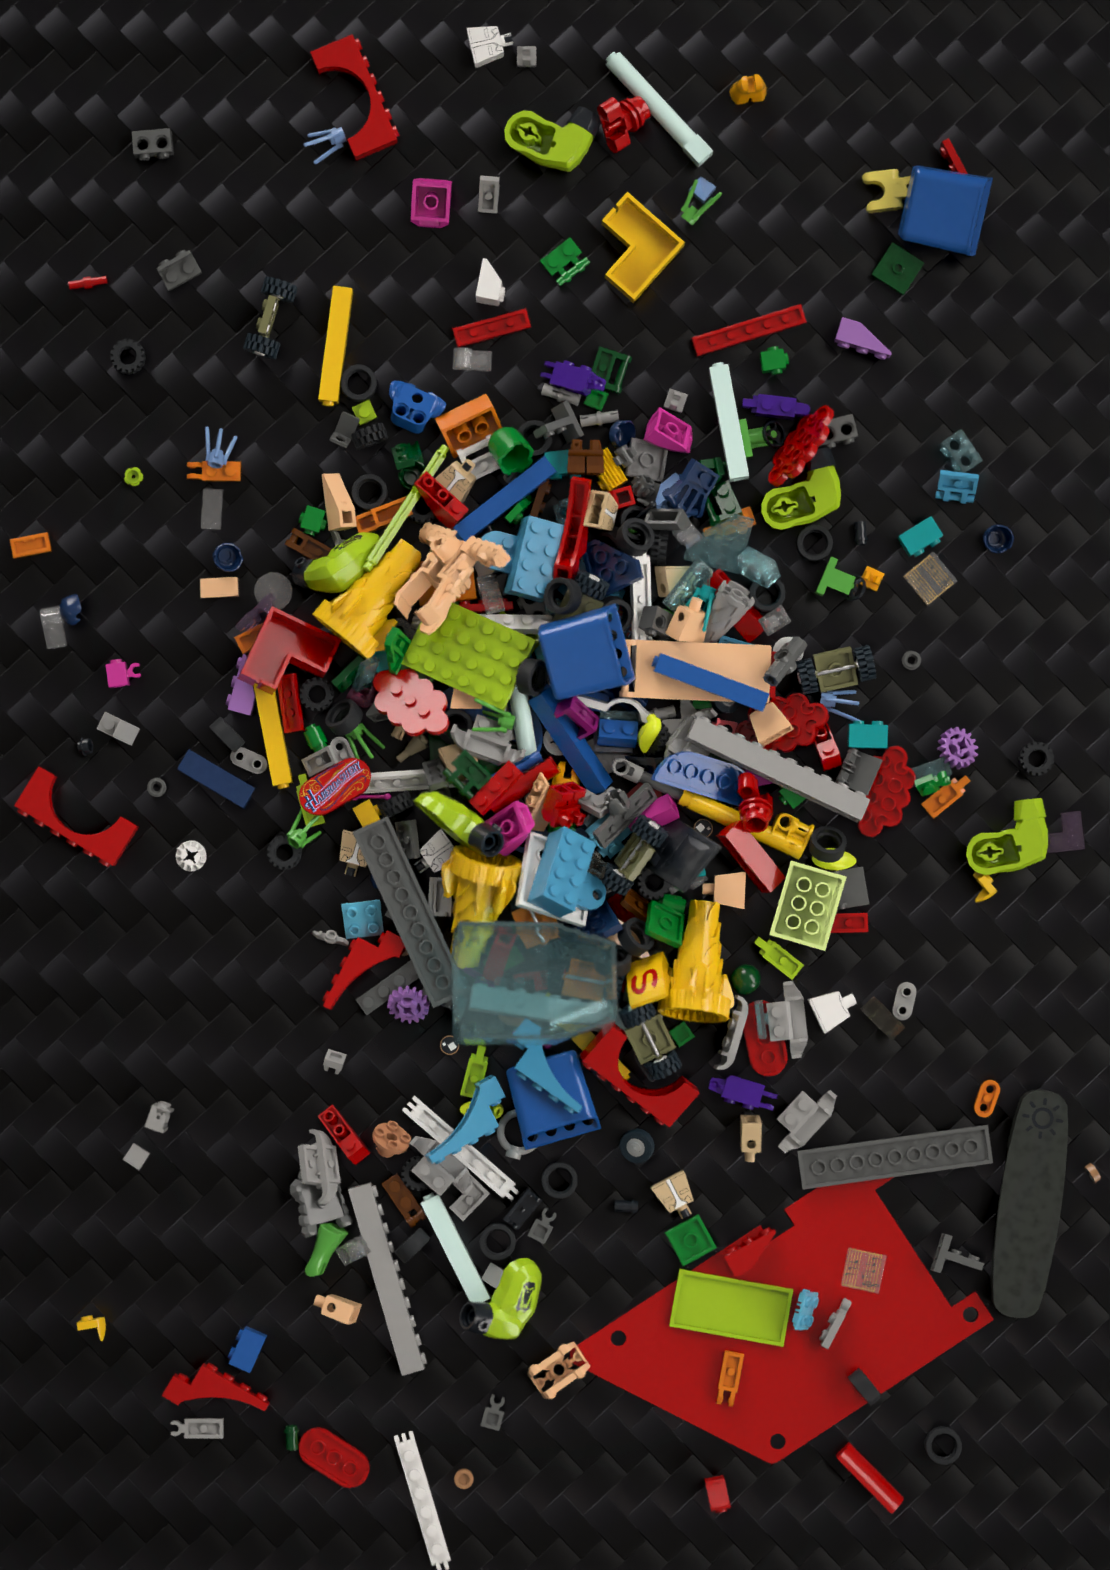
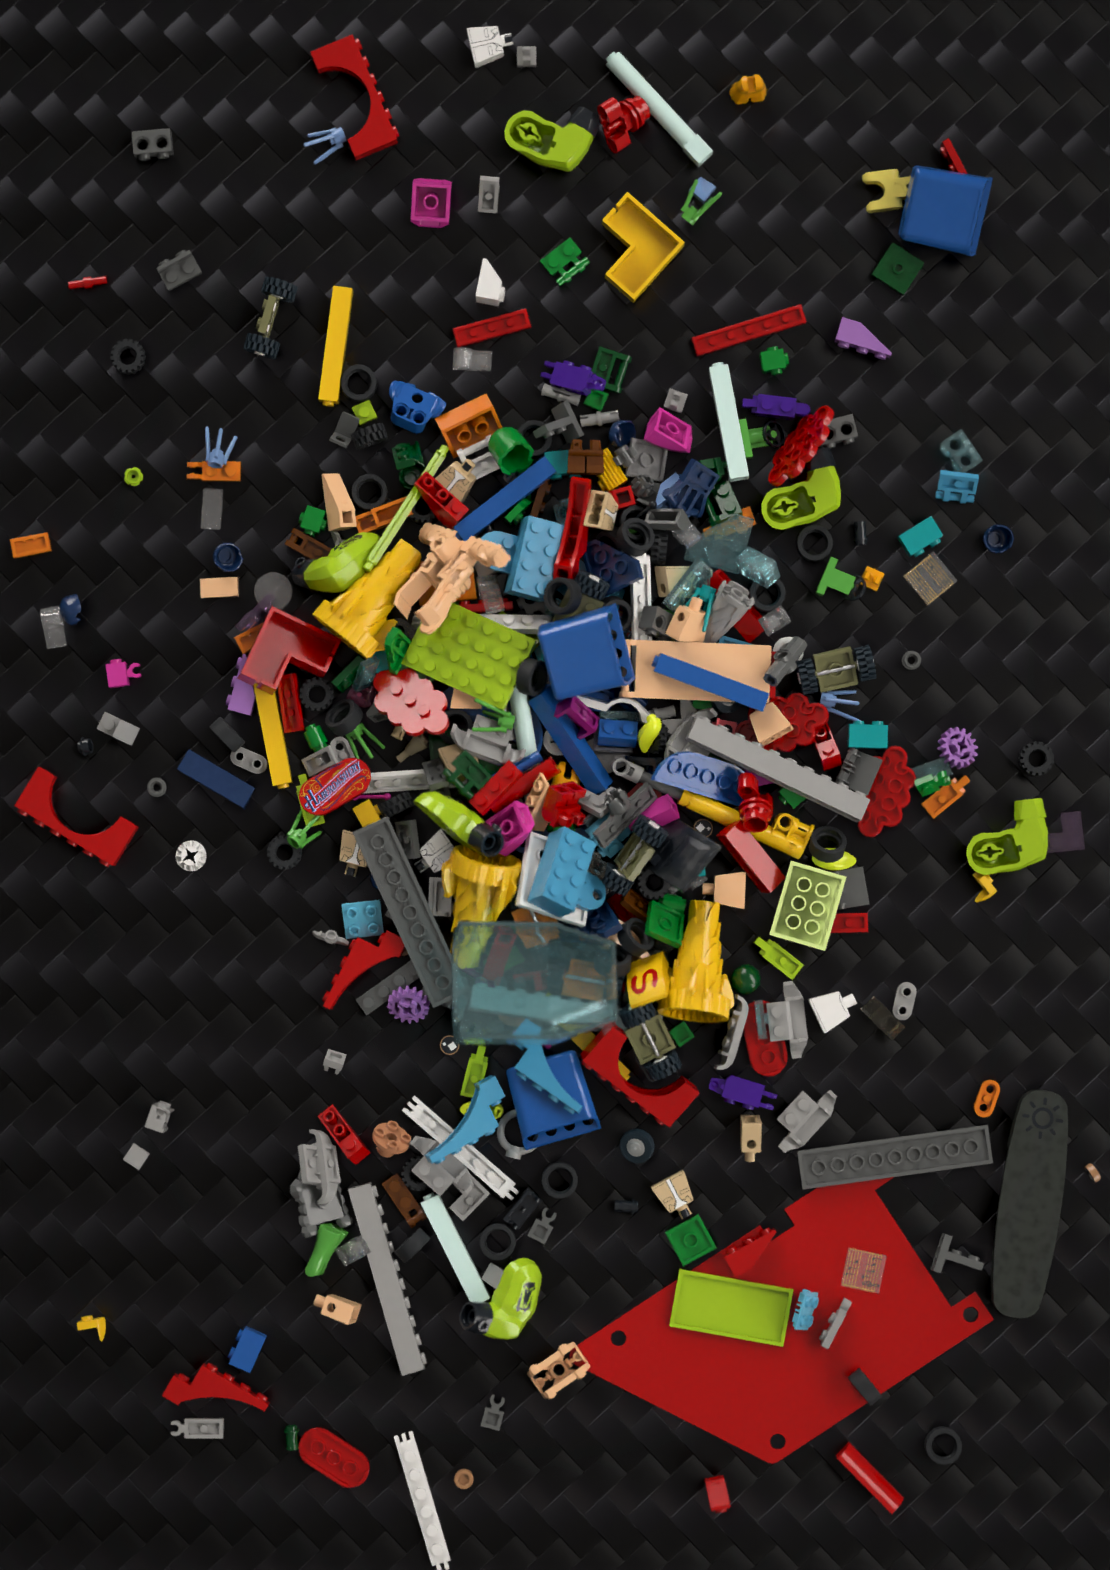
(730, 1375): orange hinge -> none

